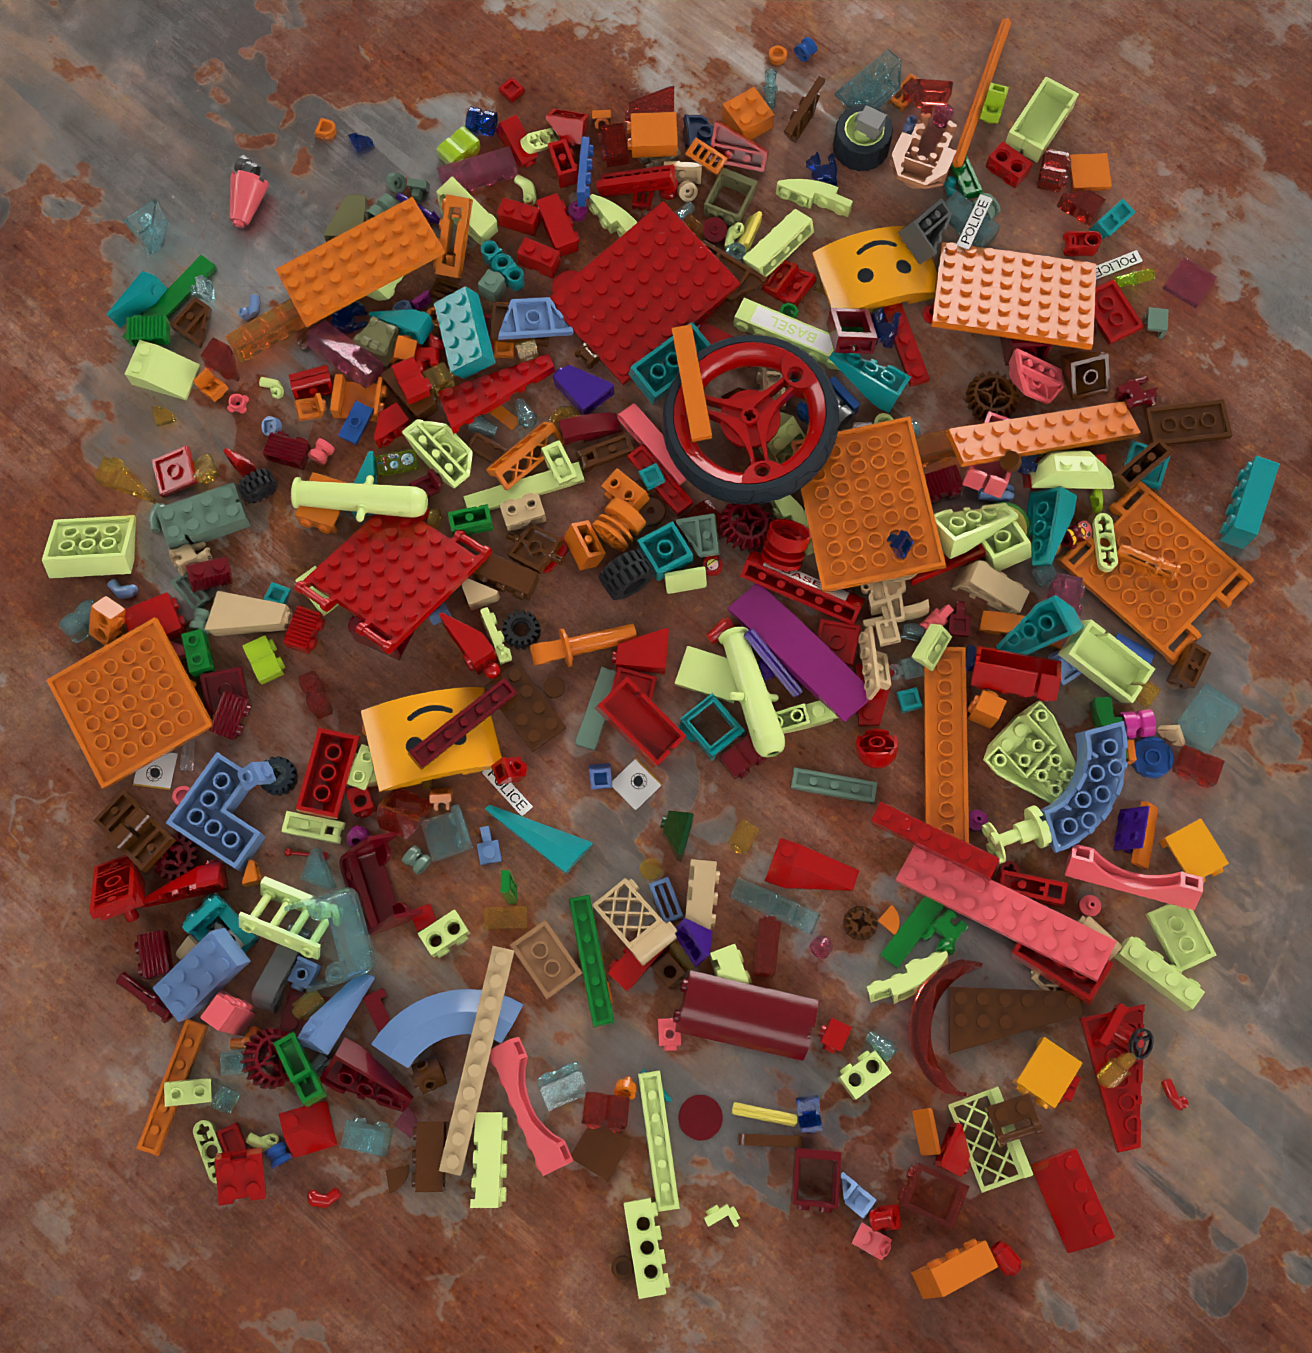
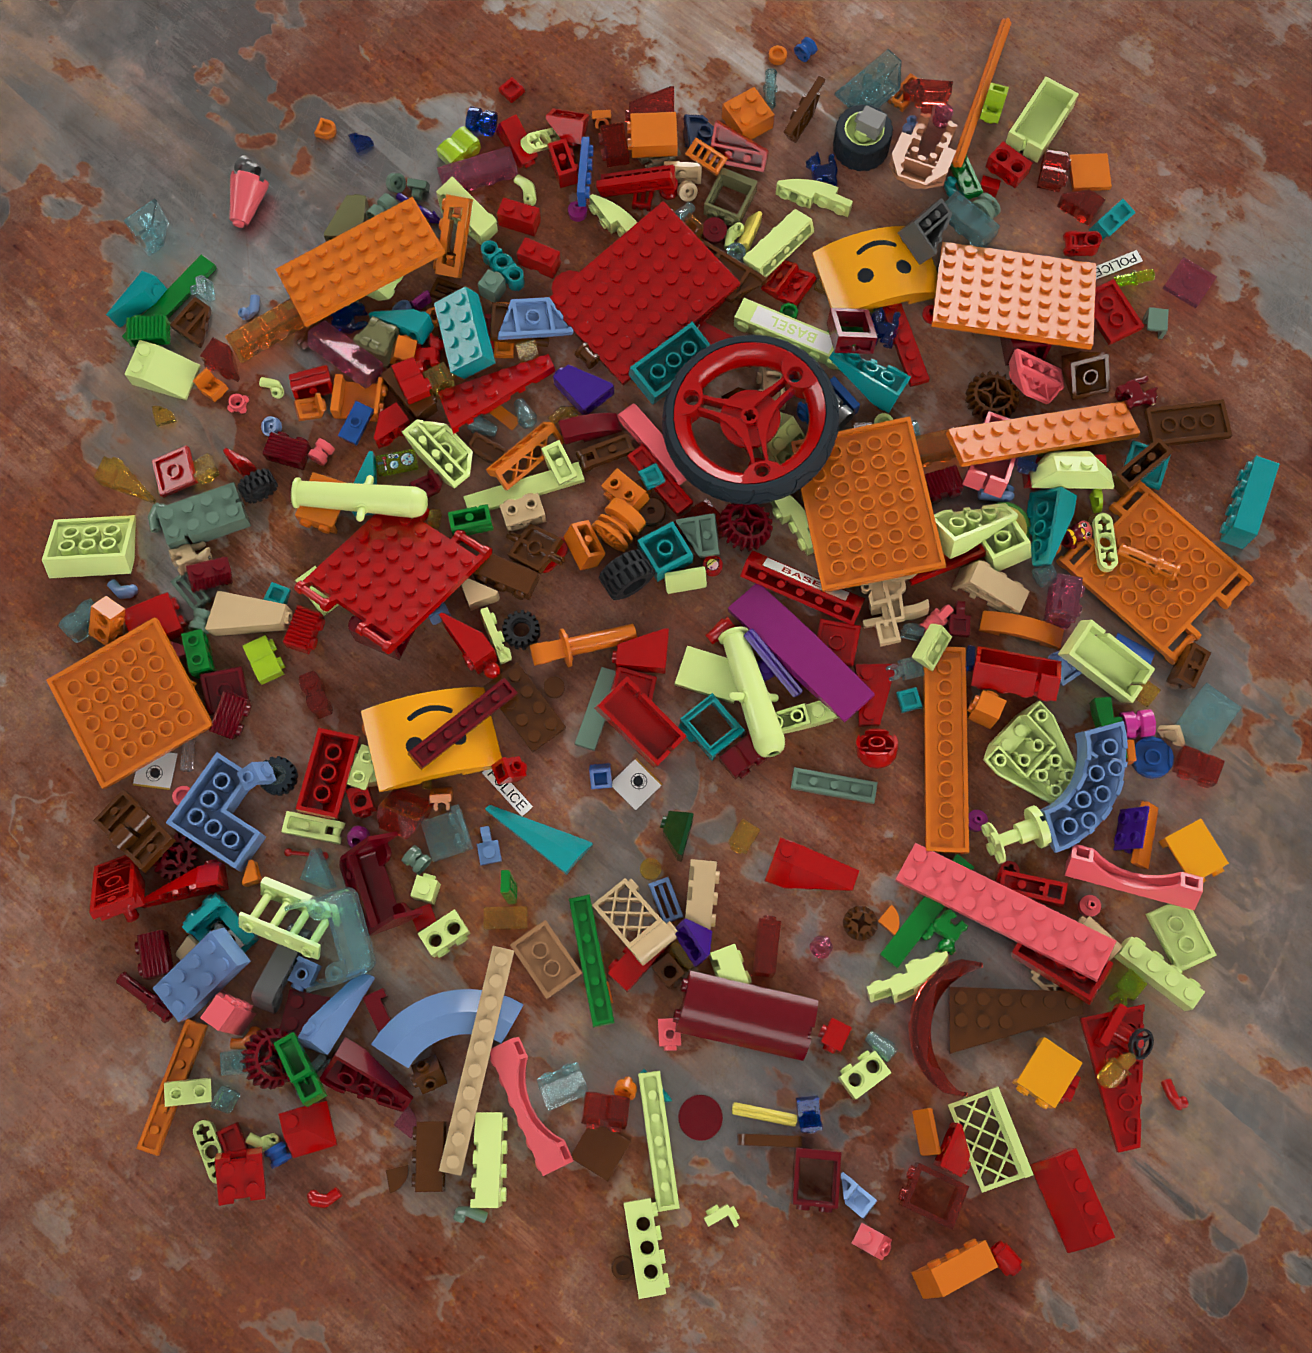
(307, 1005): clear yellow brick -> none
(367, 1137): clear light blue brick -> none
(425, 888): none -> yellowish green brick
(474, 1213): none -> sand green arm
(558, 224): red brick -> none
(691, 383): orange tile -> none
(774, 905): clear light blue slope -> none
(785, 544): red wheel -> none
(874, 663): tan bracket -> none
(885, 1218): red piece -> none
(900, 544): clear blue tile -> none
(935, 841): red brick -> none
(974, 221): white sticker -> none
(990, 185): none -> red slope
(1010, 1112): reddish brown plate -> none
(1011, 461): reddish brown tile -> none
(1042, 626): teal wedge -> none
(1129, 987): none -> clear neon green plate

